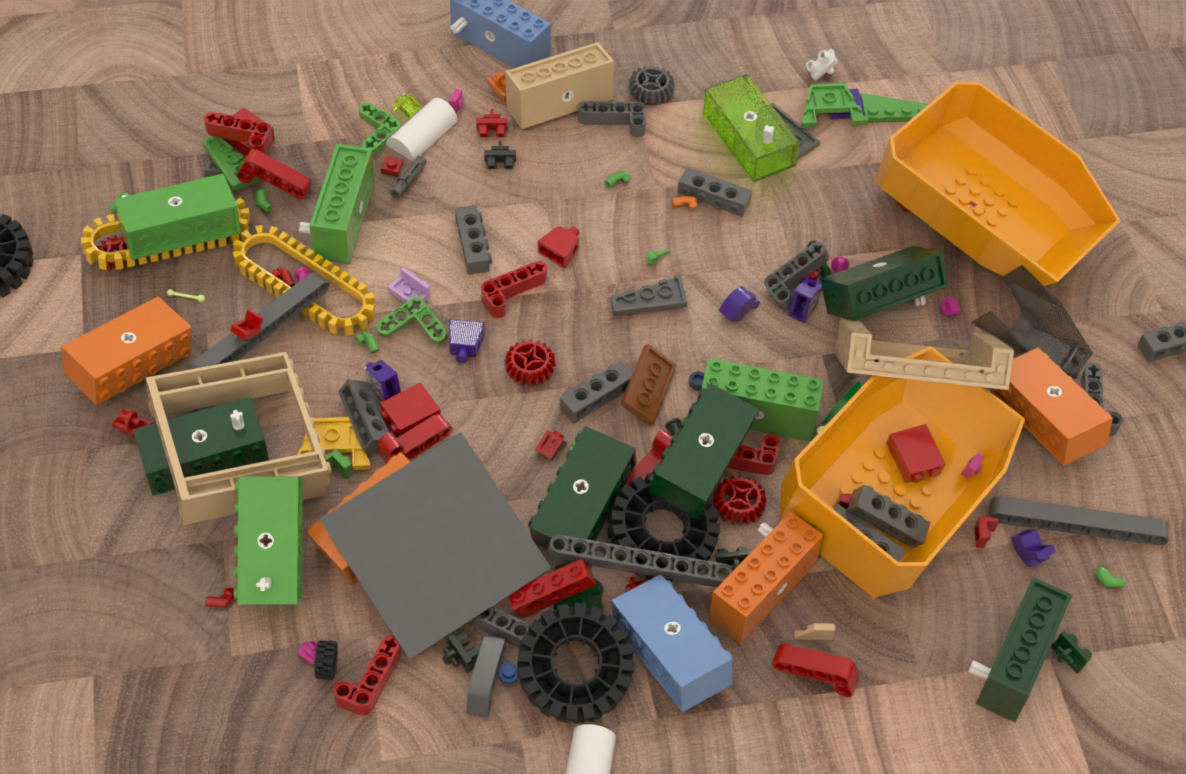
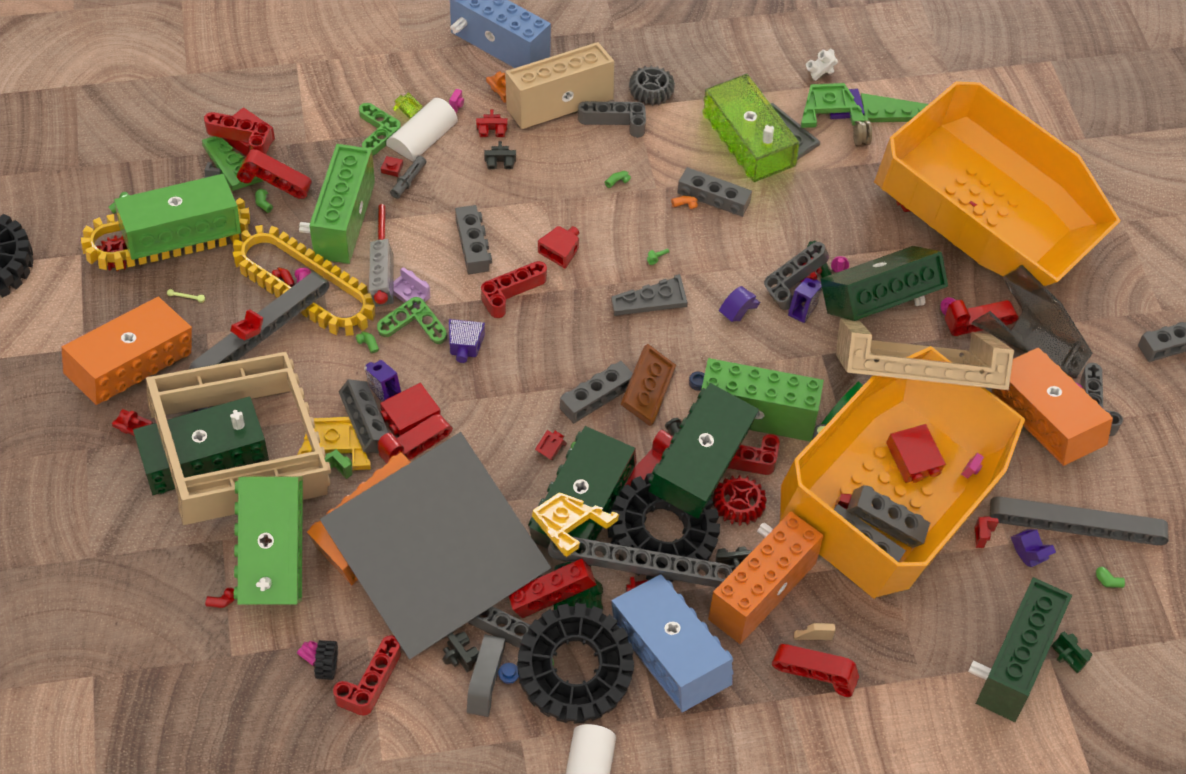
(381, 265): none -> light grey piece
(530, 362): red gear -> none
(565, 513): none -> yellow wing
(862, 132): none -> dark tan wheel
(960, 318): none -> red beam

